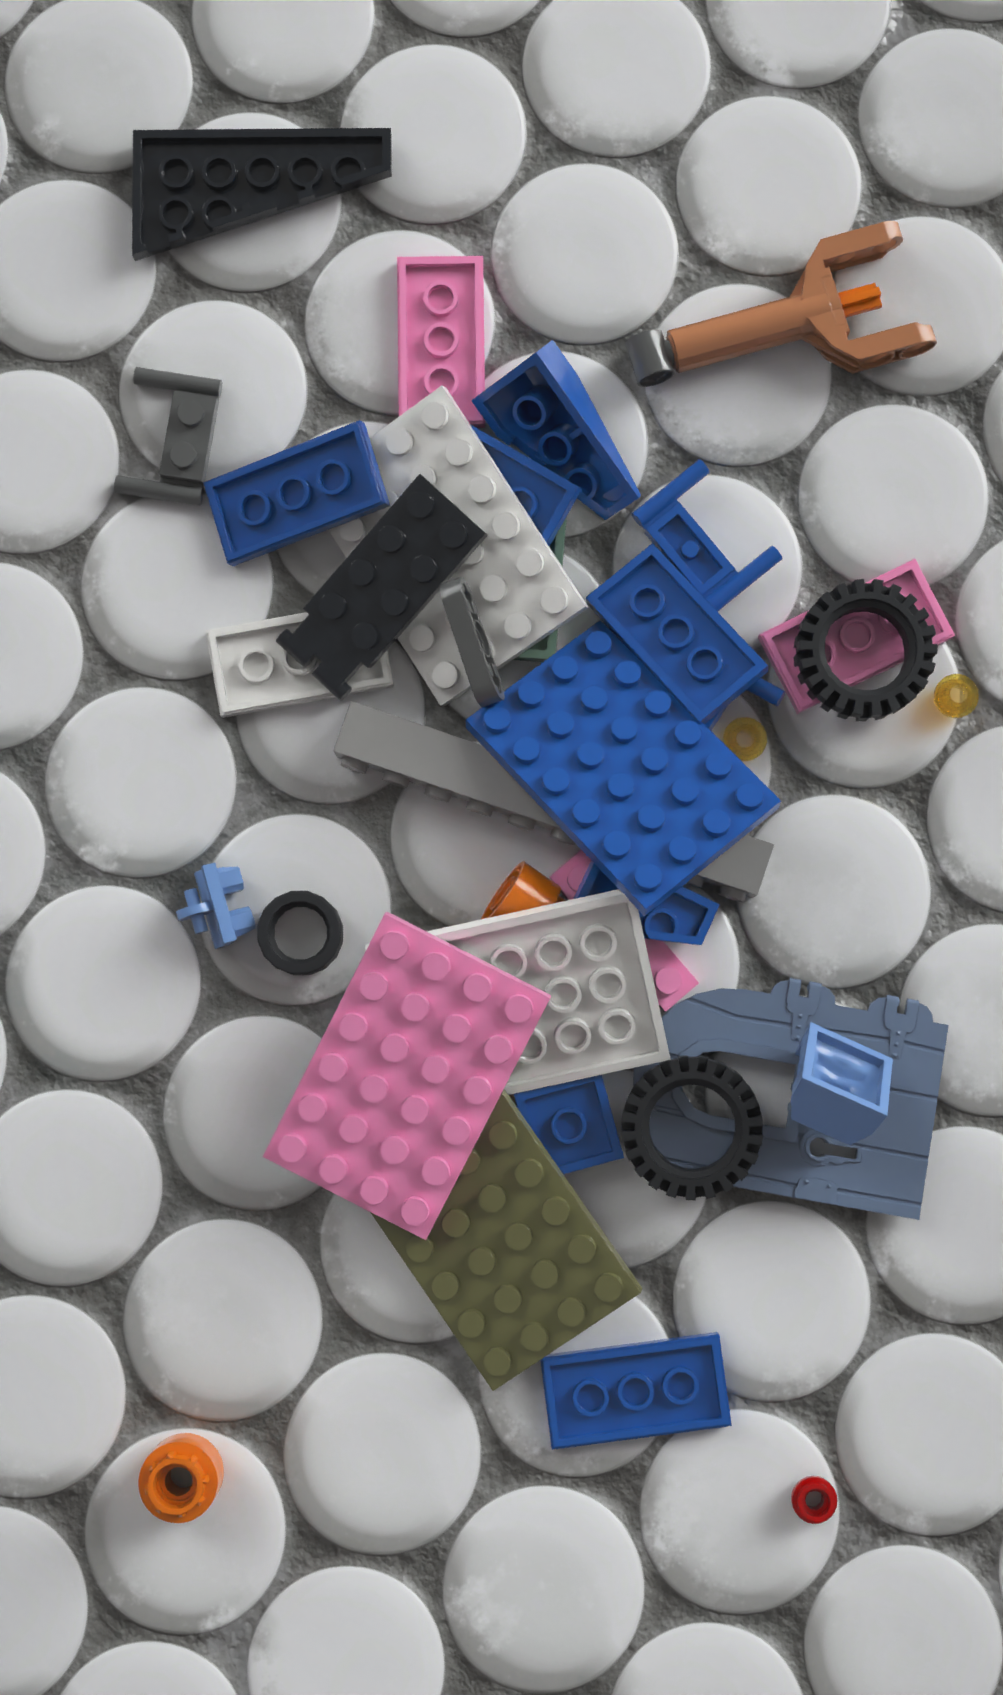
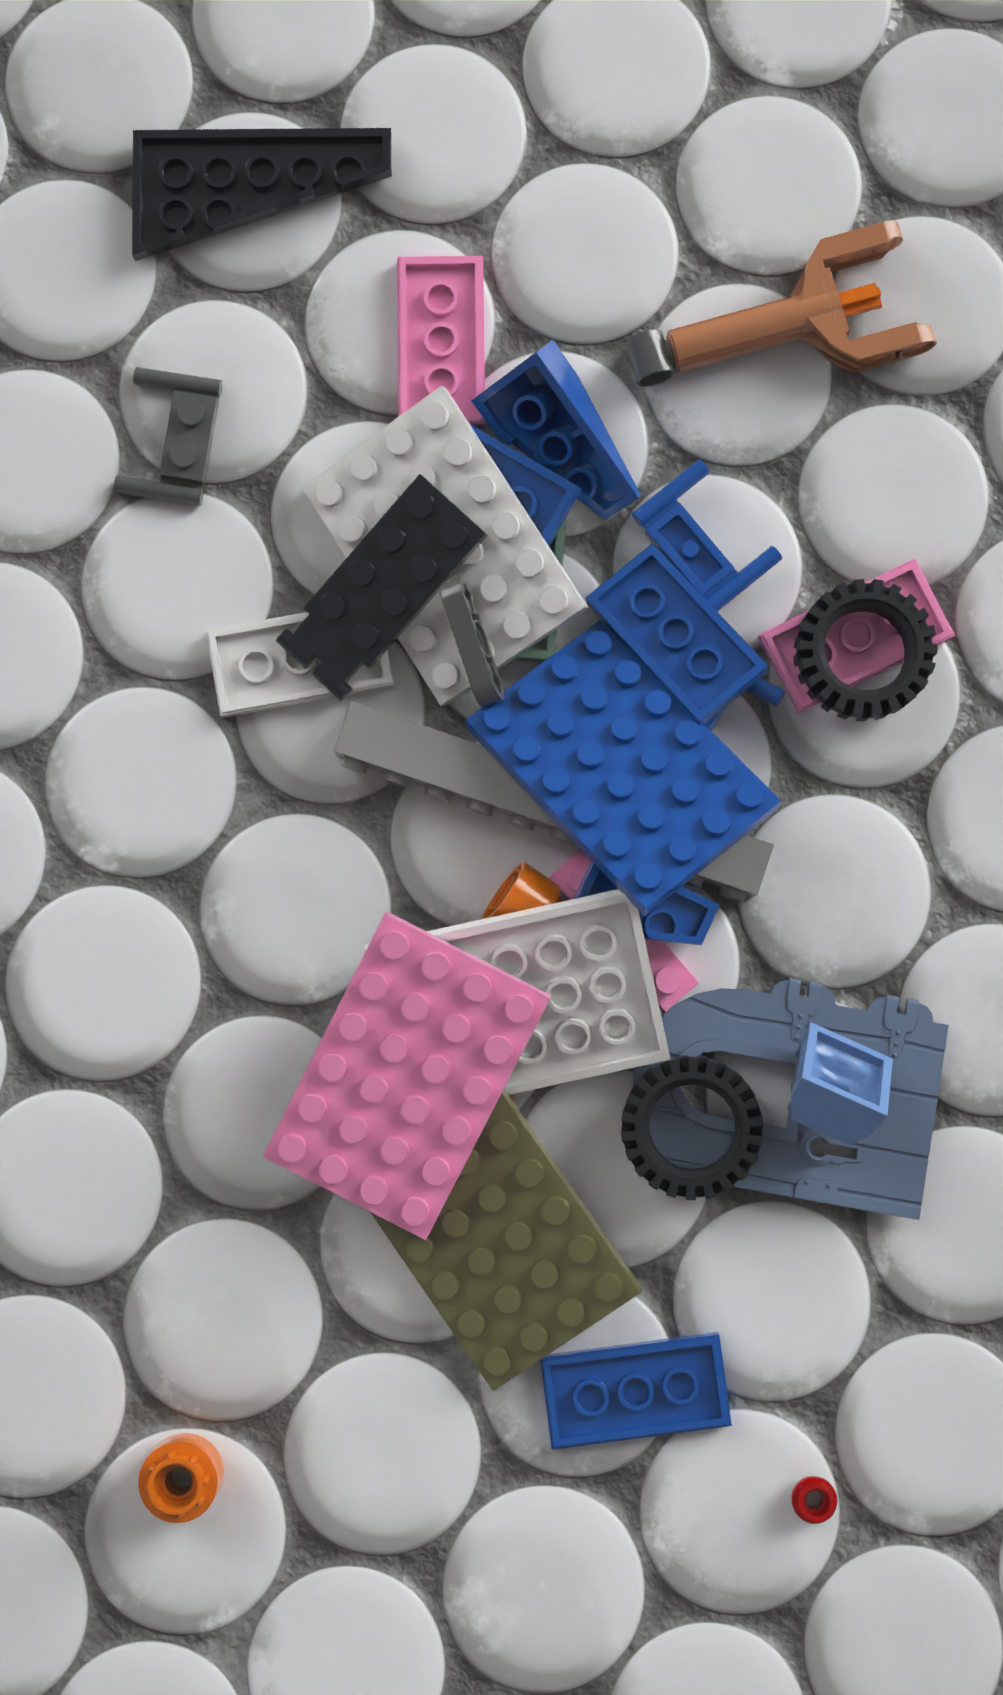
(213, 886): medium blue hips -> none
(268, 922): black tyre -> none
(296, 493): blue tile -> none
(573, 1122): blue plate -> none
(748, 726): clear yellow plate -> none
(943, 699): clear yellow plate -> none

